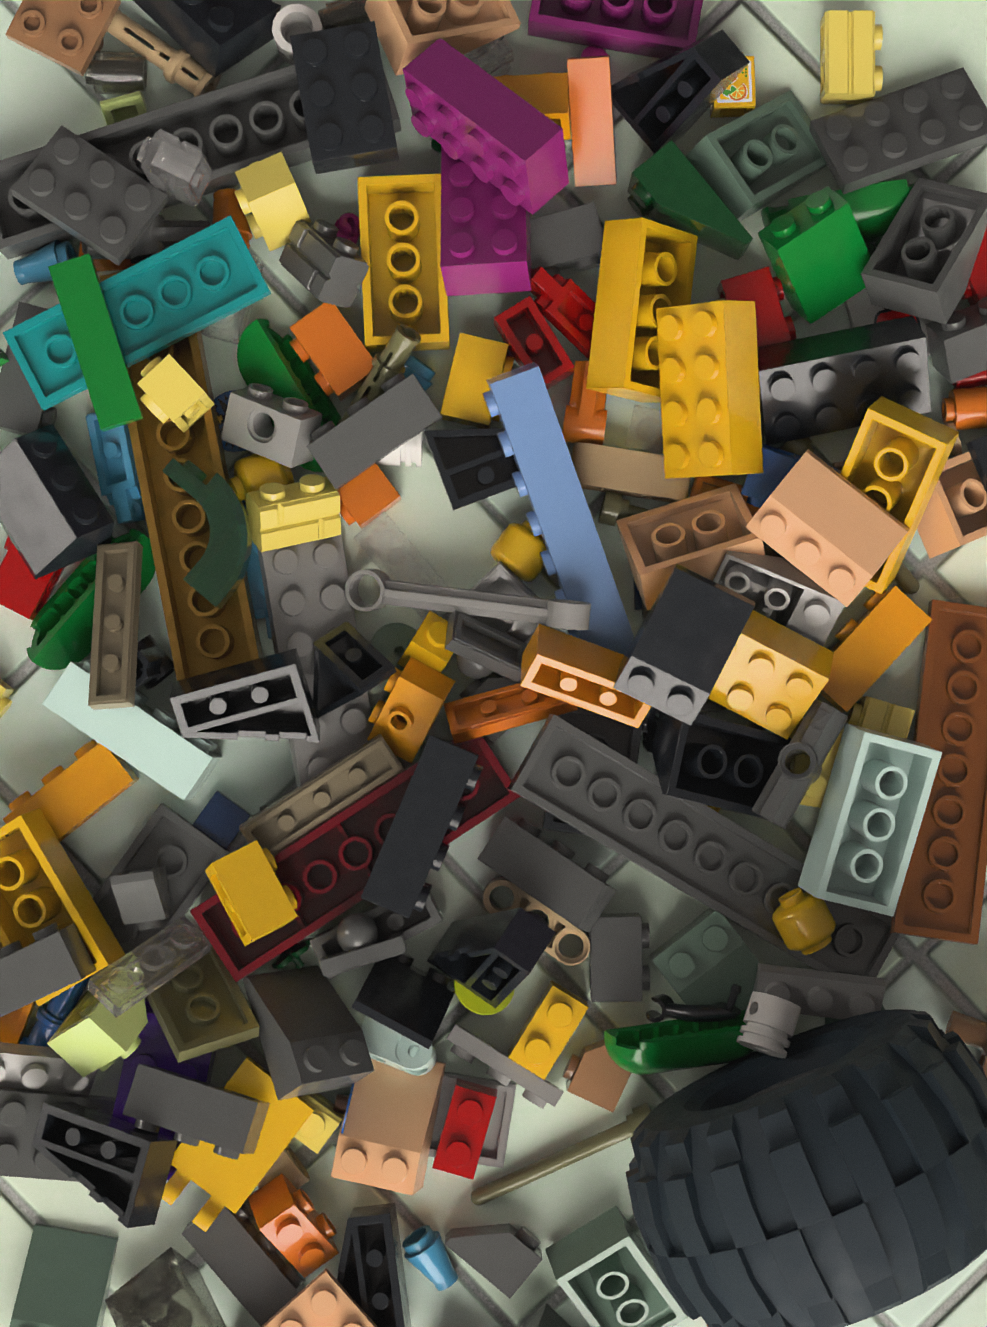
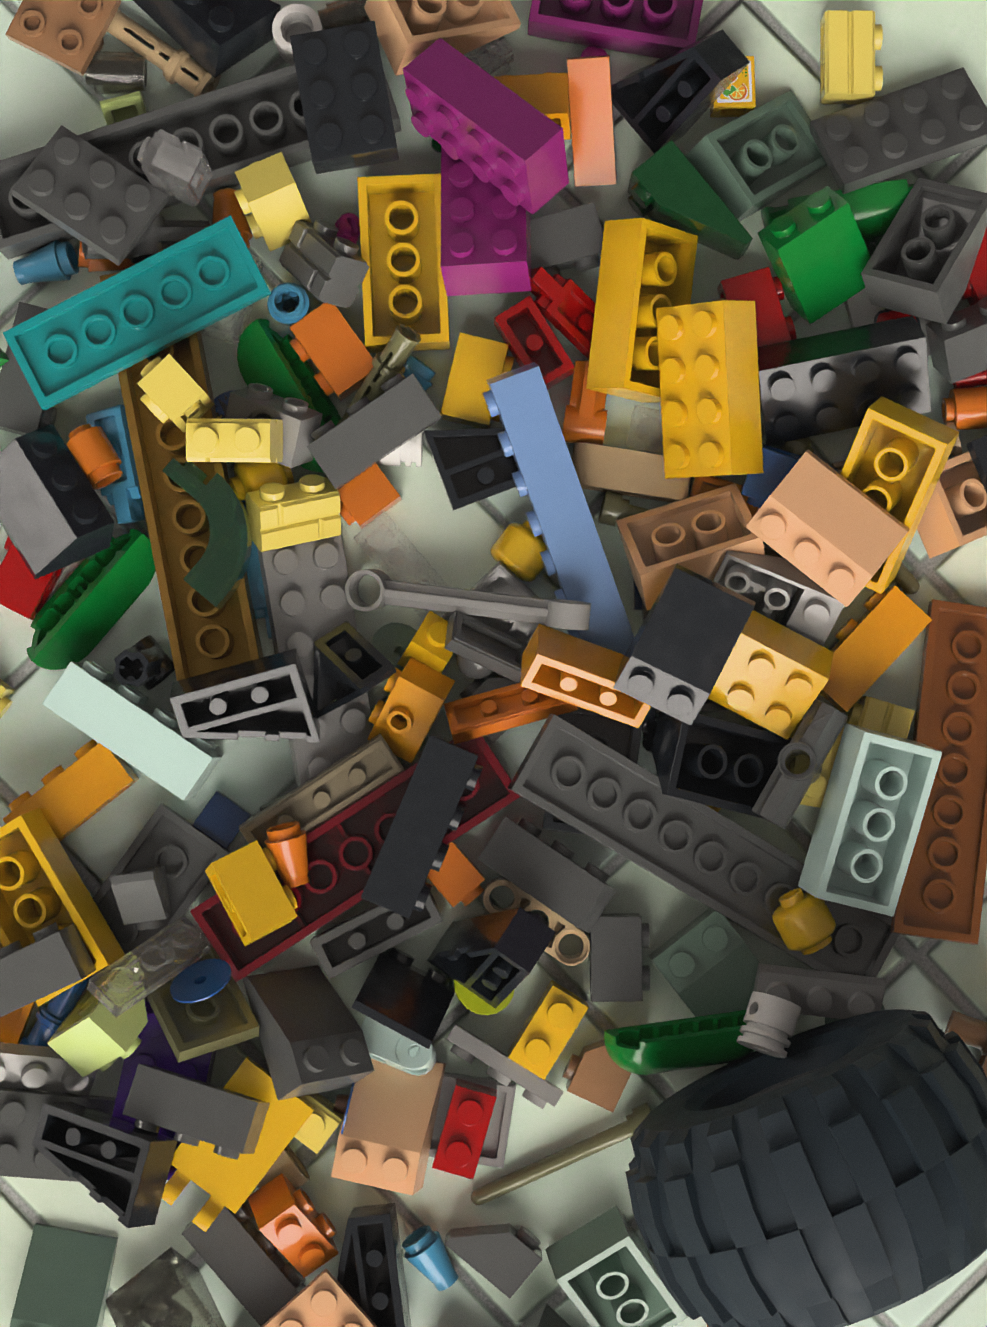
(95, 455): none -> orange brick
(96, 342): green tile -> none
(115, 626): dark tan tile -> none
(200, 981): none -> blue piece
(234, 440): none -> light yellow brick
(285, 297): none -> dark azure cone
(289, 850): none -> orange cone
(292, 954): dark green plant -> none
(359, 940): dark grey tile -> none
(457, 877): none -> orange brick
(696, 1013): black piece -> none

